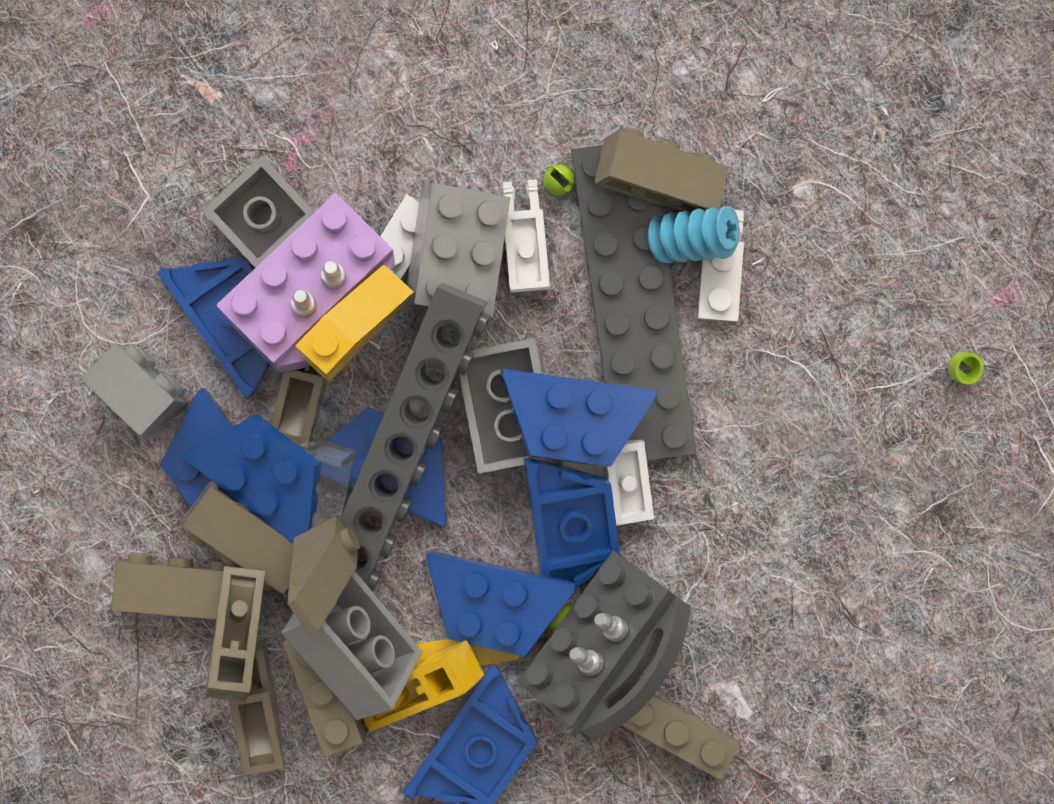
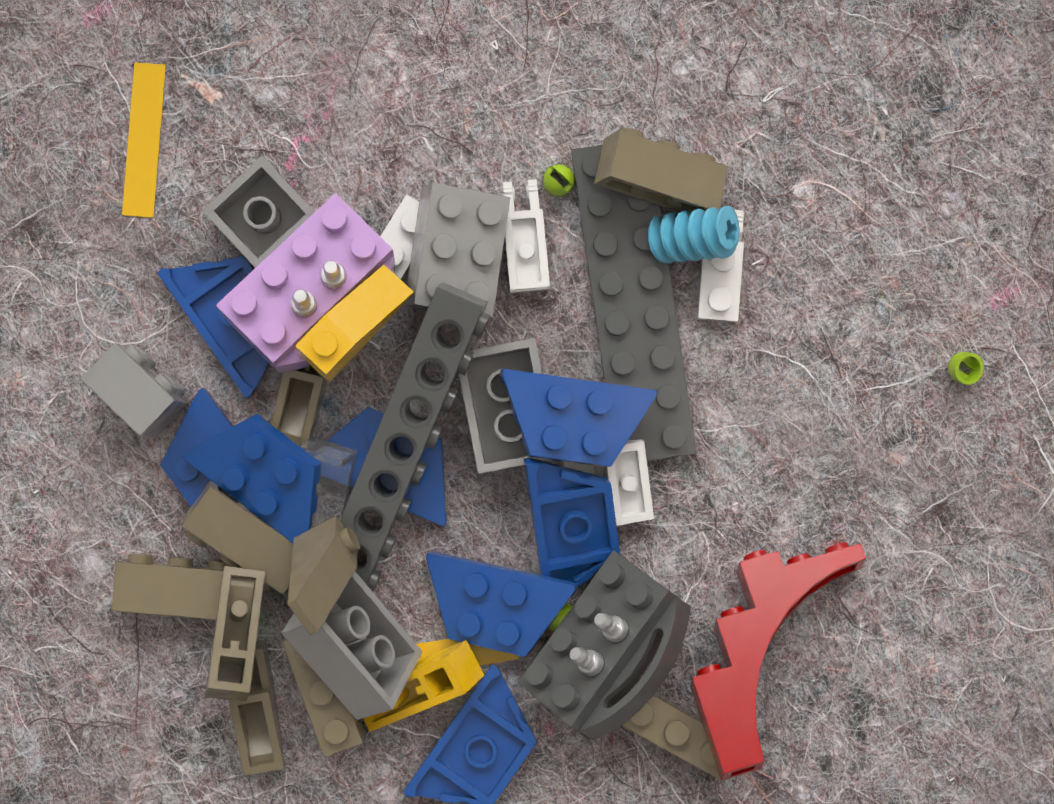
(143, 140): none -> yellow sticker
(729, 694): none -> arch

